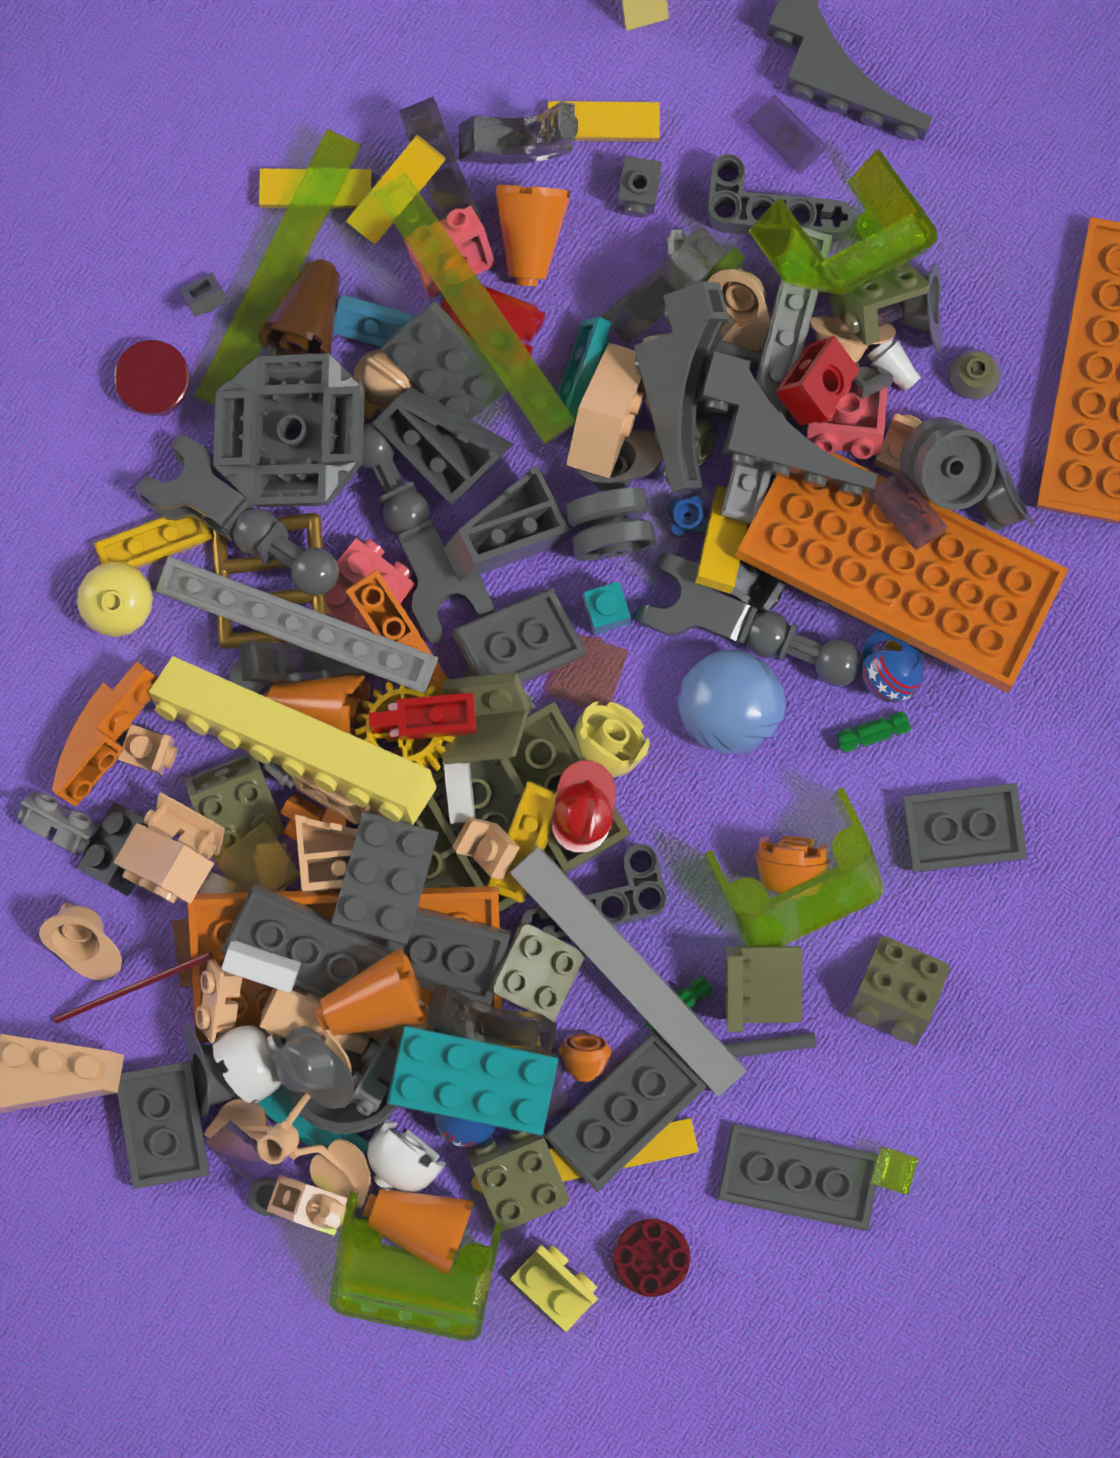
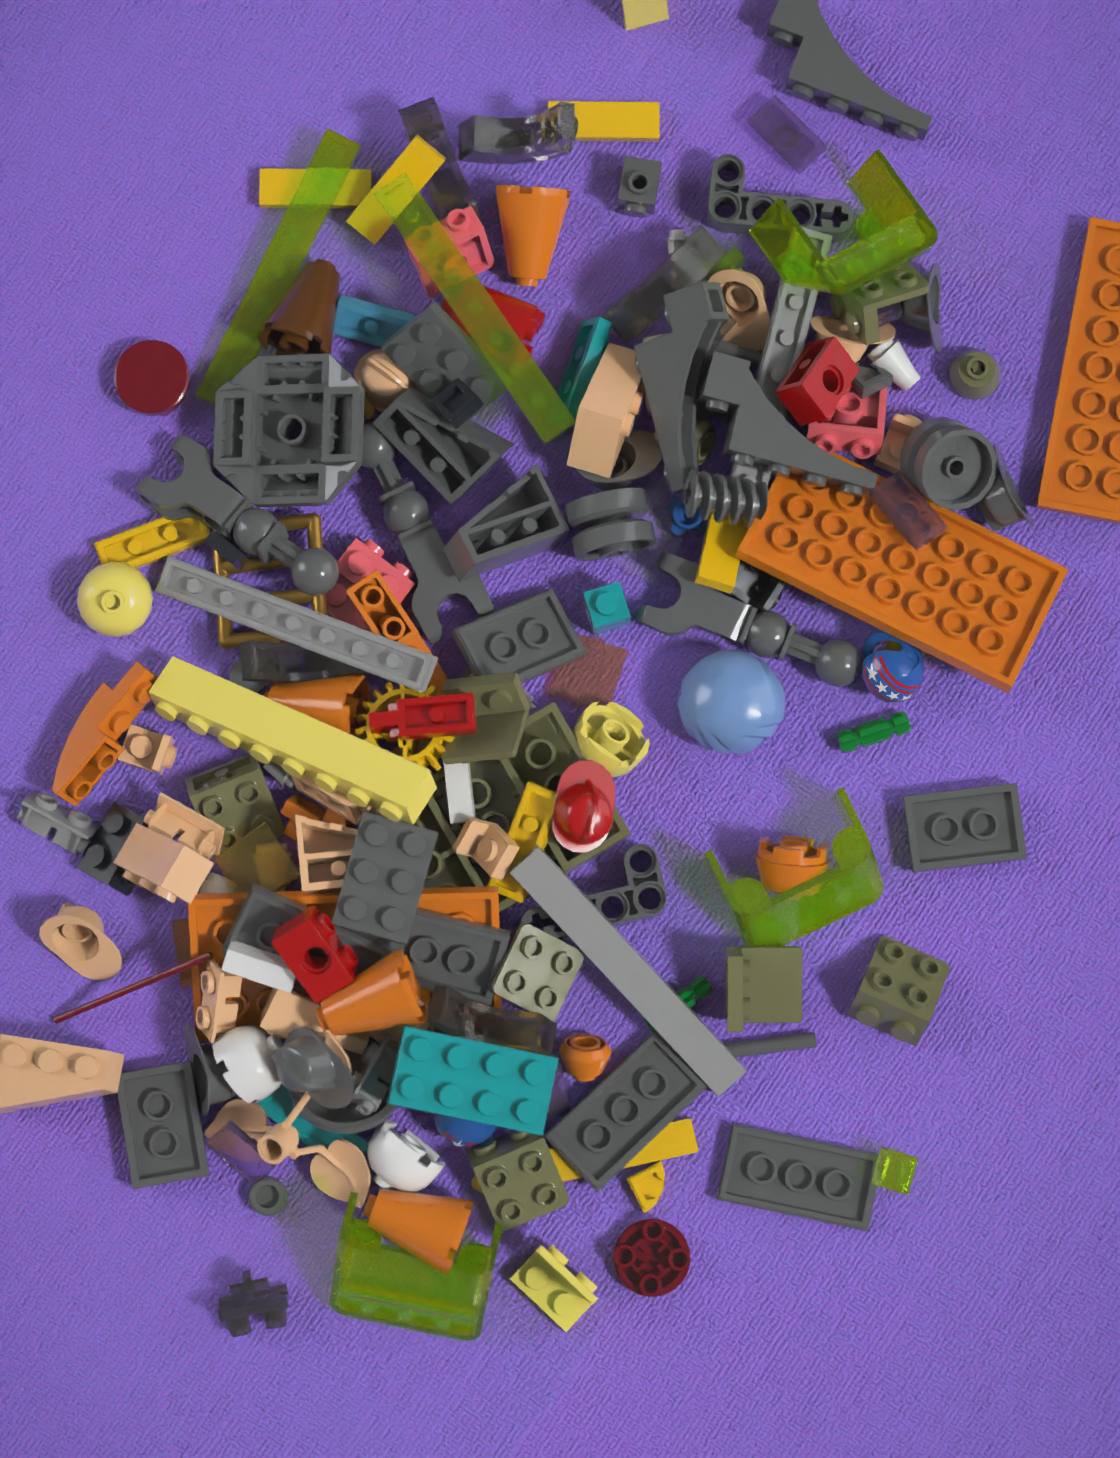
(203, 295): dark grey plate -> none
(227, 549): none -> black tile
(250, 1299): none -> clear smoke hips
(307, 1205): light nougat hinge -> none
(317, 974): none -> red brick
(457, 403): none -> black tile
(648, 1185): none -> yellow tile
(724, 496): none -> dark grey piece

